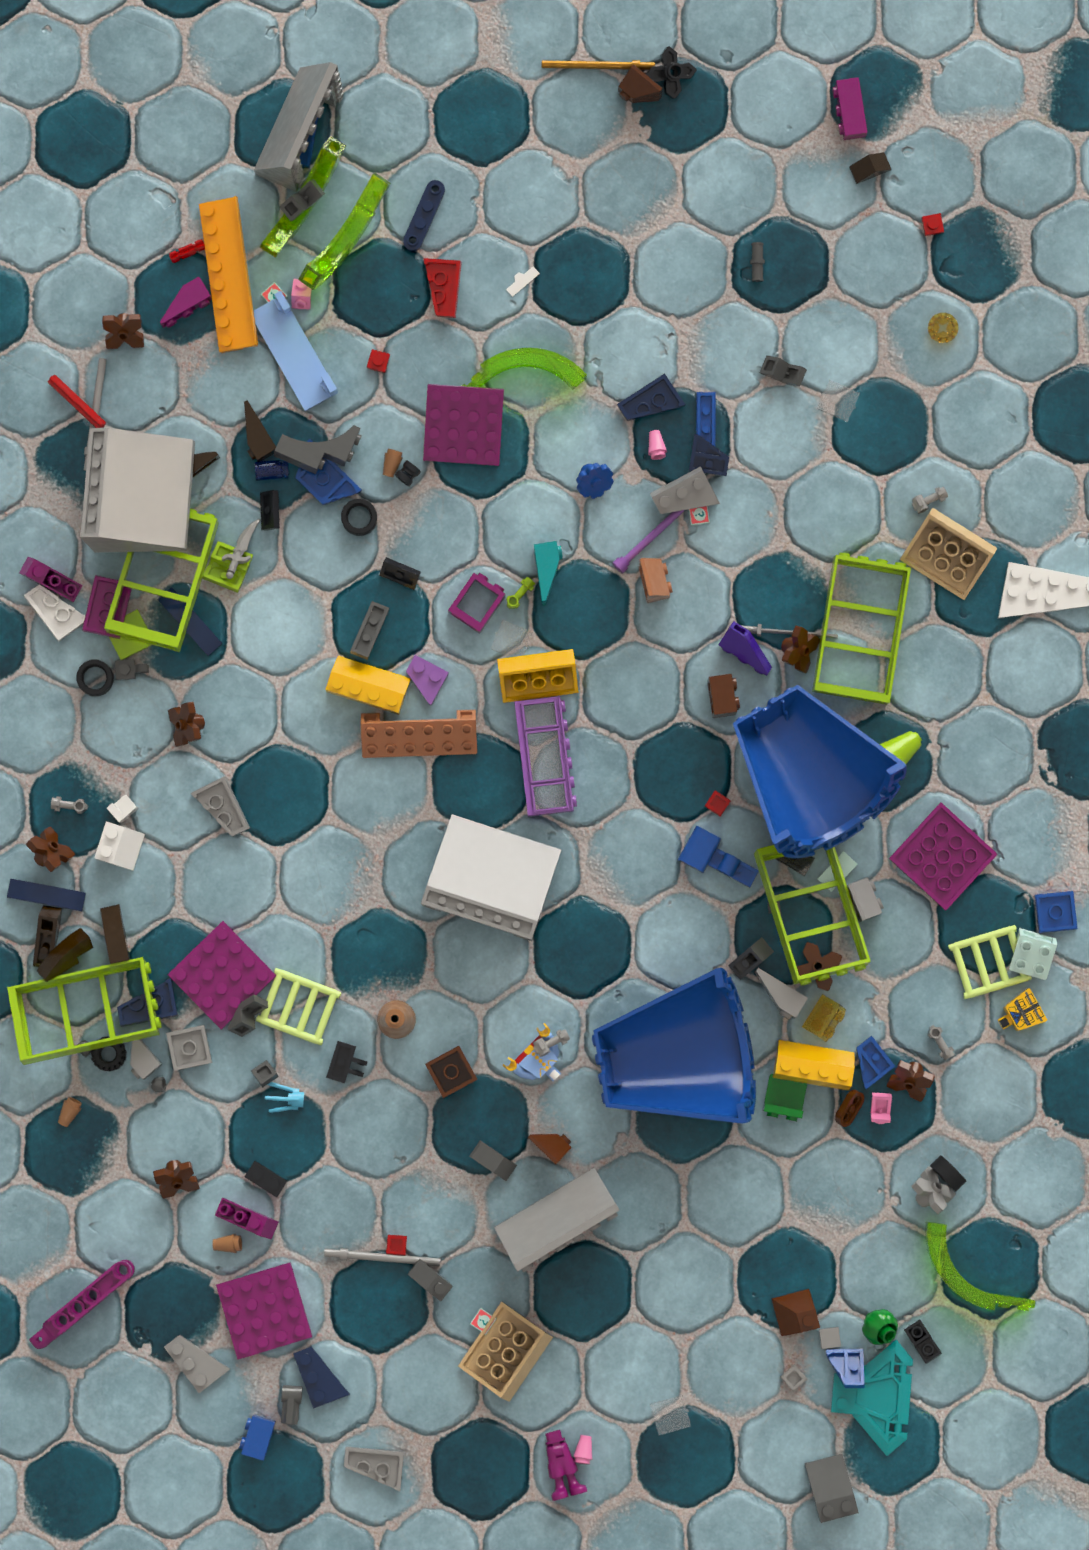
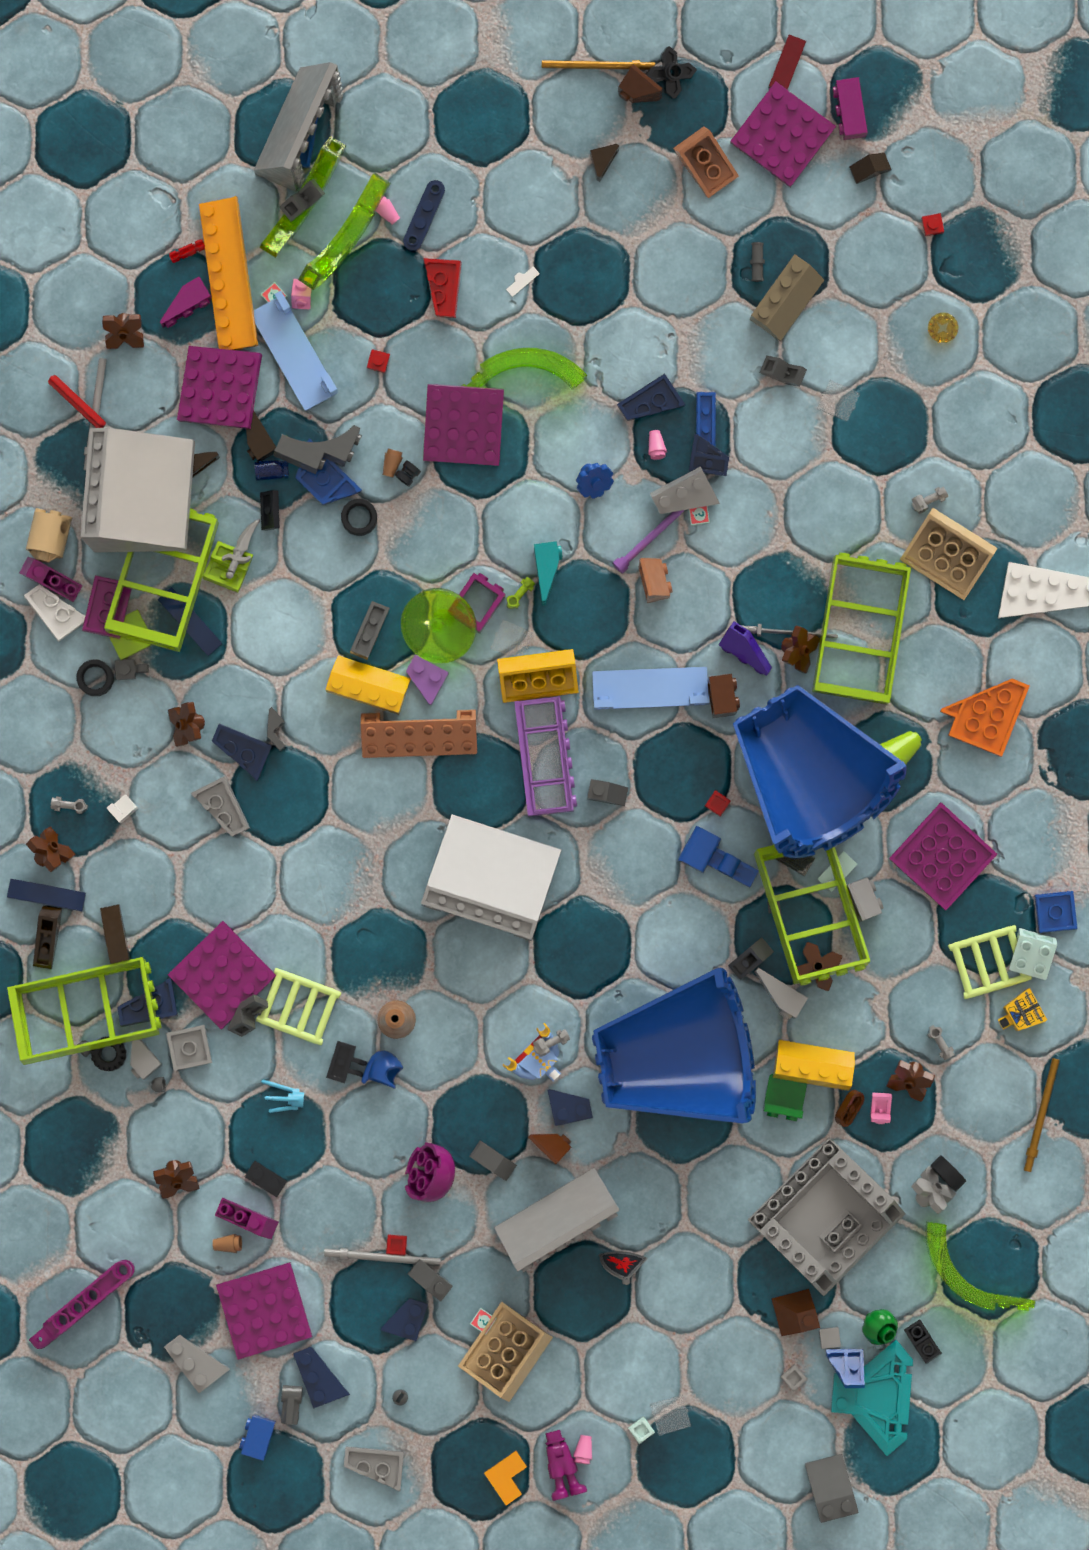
(48, 535): none -> tan cylinder
(65, 955): dark brown slope -> none
(70, 1109): medium nougat cone -> none
(119, 846): white slope -> none
(219, 387): none -> magenta plate
(242, 748): none -> dark blue wing
(264, 1073): dark grey plate -> none
(274, 724): none -> dark grey slope
(382, 1068): none -> blue piece
(387, 211): none -> bright pink cone
(396, 1395): none -> dark grey hinge
(400, 573): black plate -> none
(407, 1320): none -> dark blue wing
(437, 1176): none -> magenta cylinder
(438, 625): none -> clear neon green dish
(451, 1071): reddish brown brick -> none
(501, 1477): none -> light orange tile
(568, 1107): none -> dark blue wing
(602, 159): none -> dark brown slope
(607, 792): none -> dark grey slope
(622, 1264): none -> shield
(641, 1430): none -> light aqua tile
(650, 688): none -> light blue bracket
(706, 161): none -> nougat slope
(783, 134): none -> magenta plate
(787, 298): none -> dark tan slope
(788, 61): none -> dark red tile
(824, 1018): clear yellow bracket -> none
(826, 1216): none -> light grey slope
(872, 1061): blue wing -> none
(988, 716): none -> orange wing
(1032, 1151): none -> pearl gold bar

